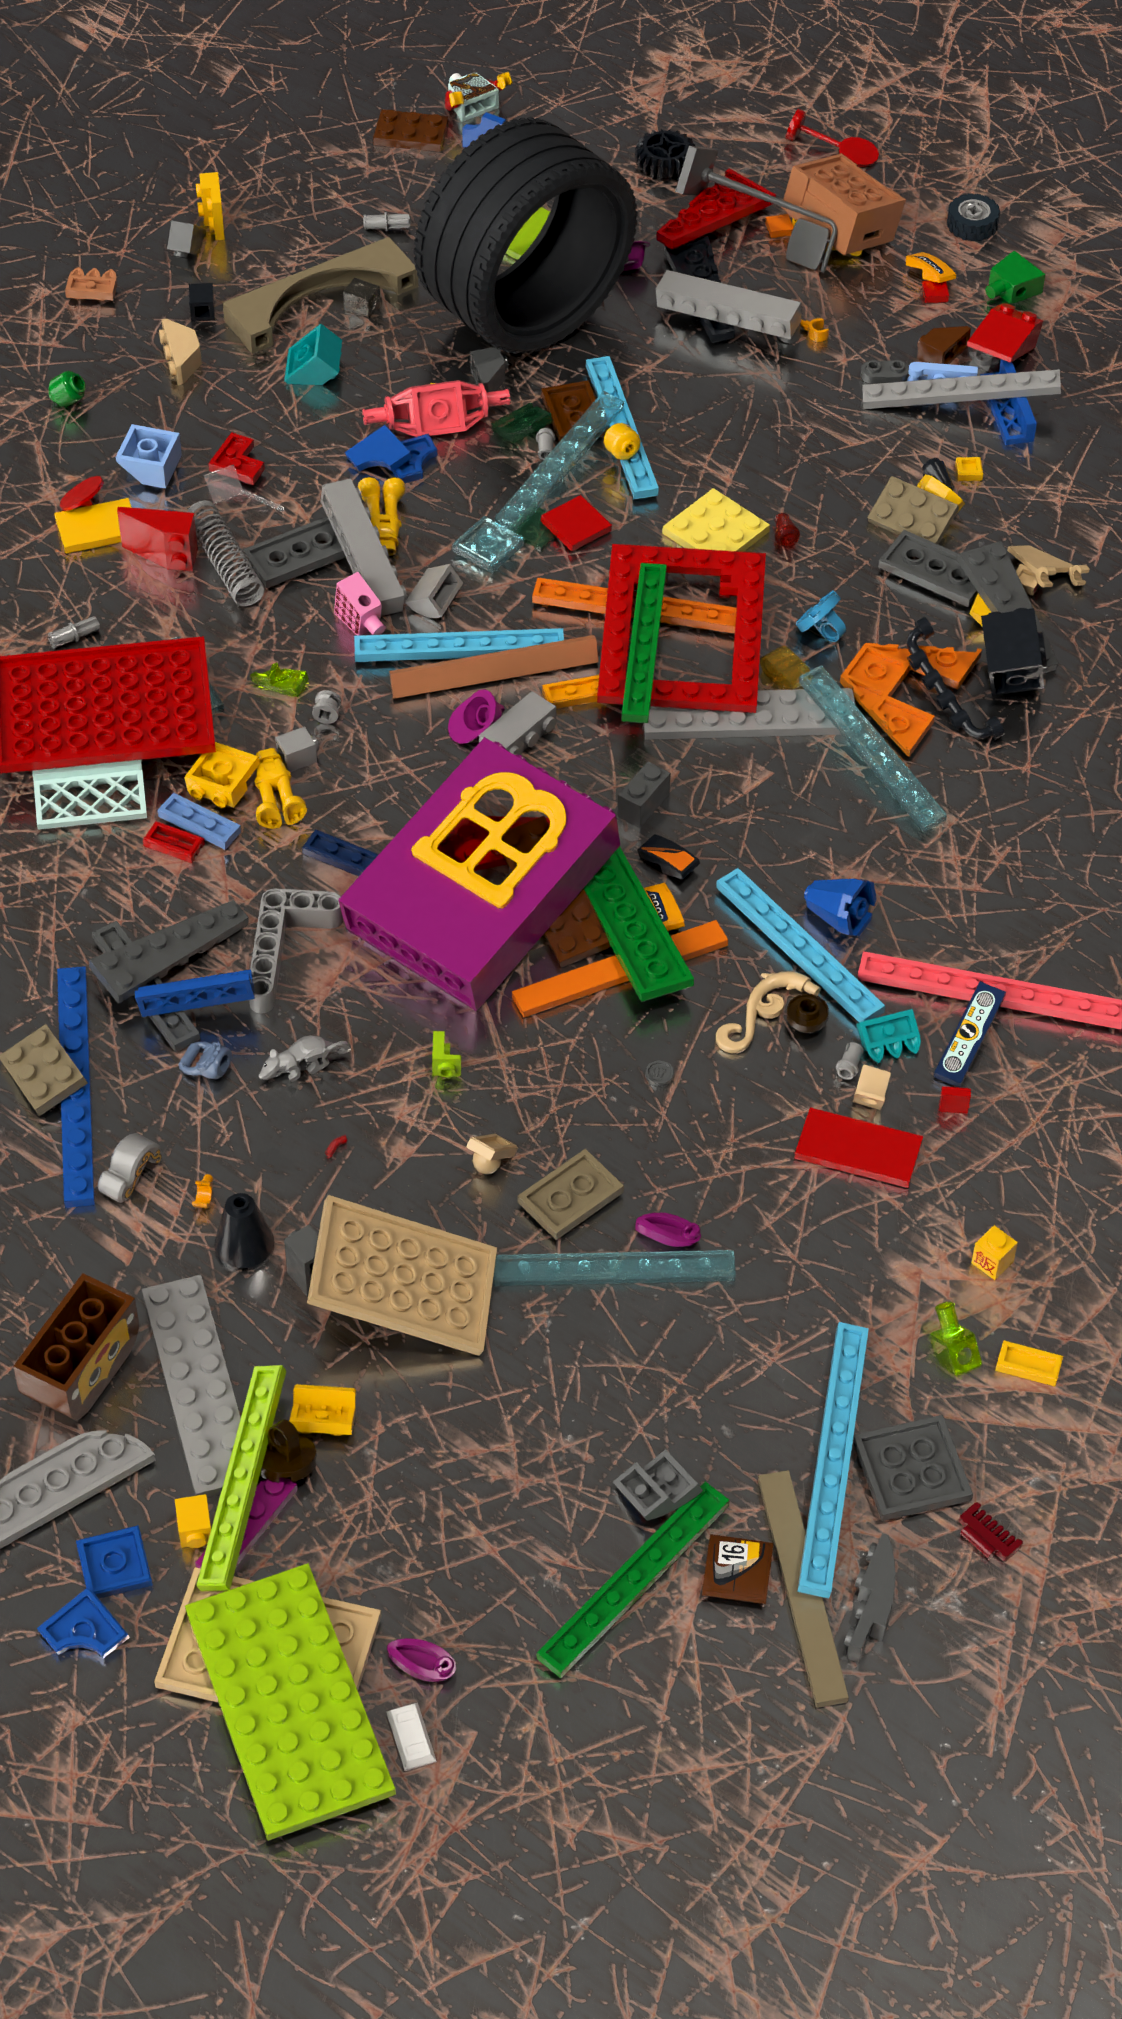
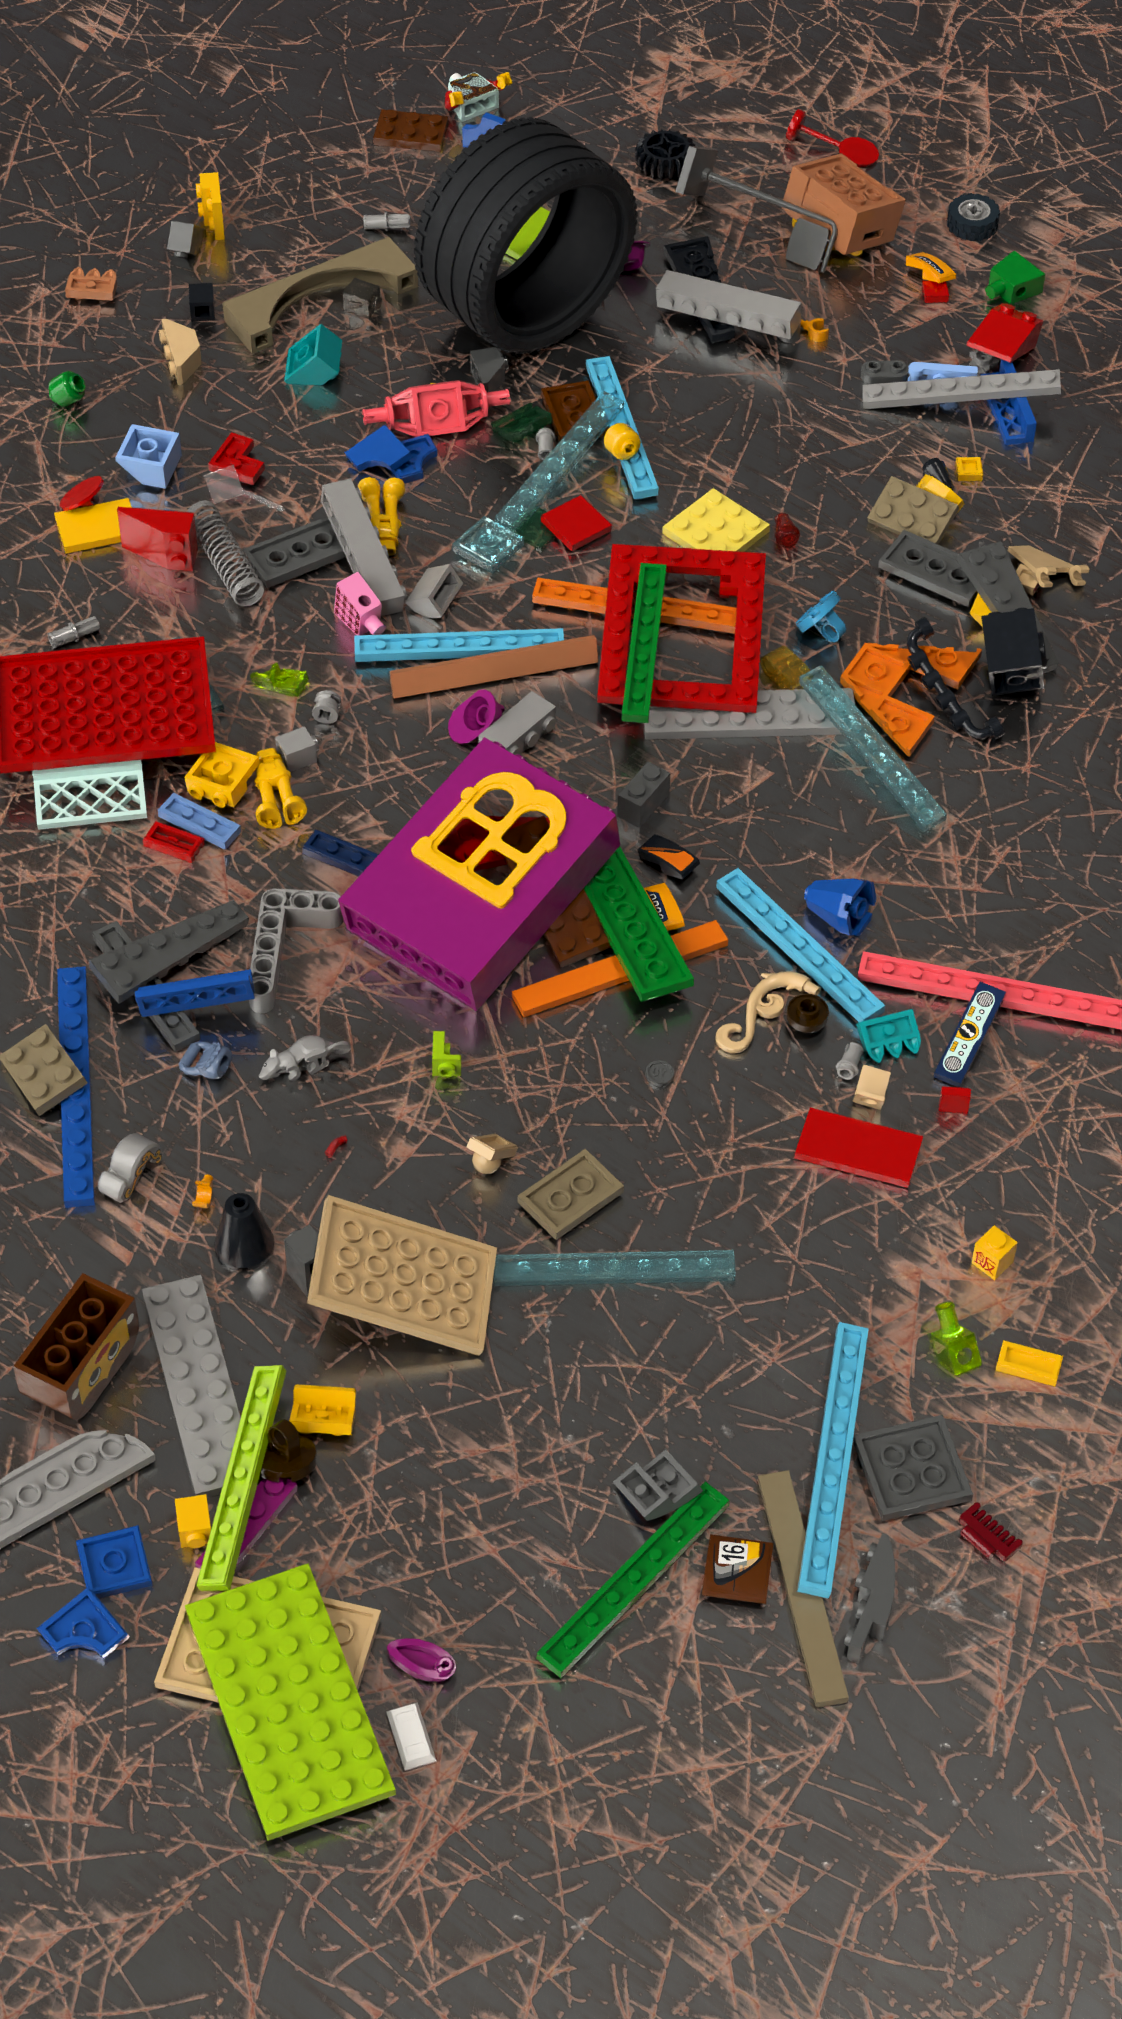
(572, 692): light orange tile -> none
(668, 1229): magenta arm -> none
(712, 210): red wing -> none
(779, 225): orange tile -> none
(943, 344): reddish brown slope -> none

